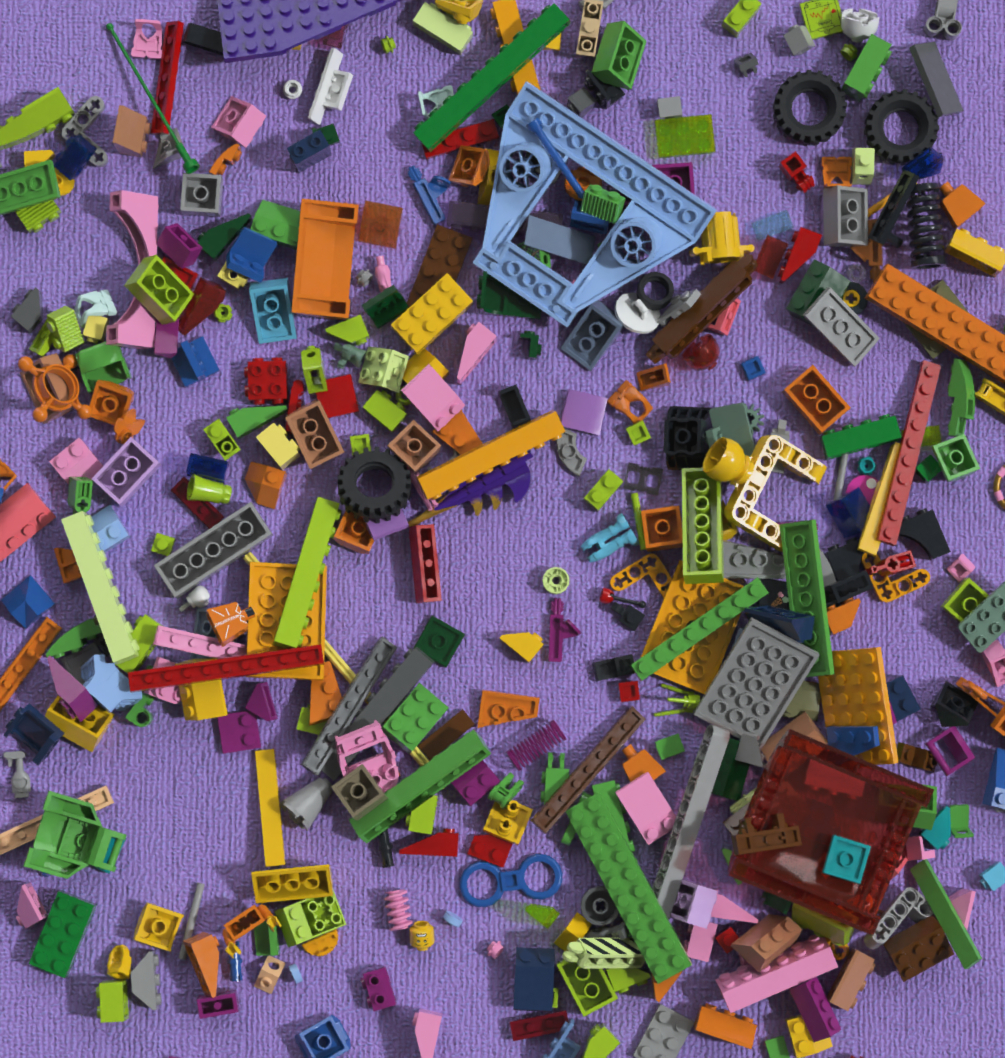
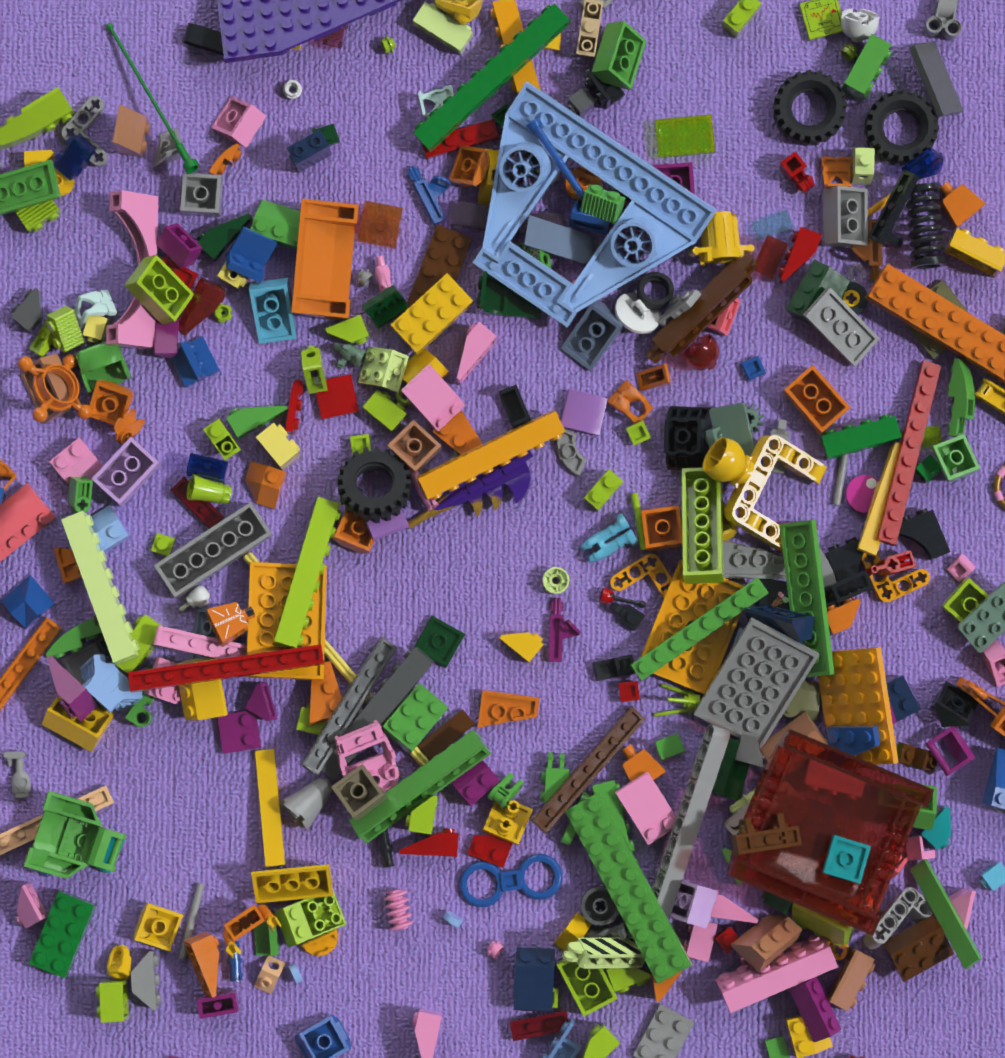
(34, 731): dark blue panel -> none
(147, 47): bright pink piece -> none
(167, 75): red plate -> none
(266, 381): red brick -> none
(314, 434): nougat slope -> none
(331, 89): white bracket -> none
(379, 989): magenta brick -> none
(421, 935): yellow head -> none
(425, 563): red brick -> none
(513, 756): magenta piece -> none
(535, 348): dark green bracket -> none
(544, 914): clear neon green tile -> none
(644, 472): clear smoke piece -> none
(669, 107): light grey panel -> none
(725, 1025): orange slope -> none
(746, 62): dark grey tile -> none
(799, 39): light grey brick -> none
(849, 512): clear blue slope -> none
(871, 466): teal plate -> none
(960, 820): bright green bracket -> none

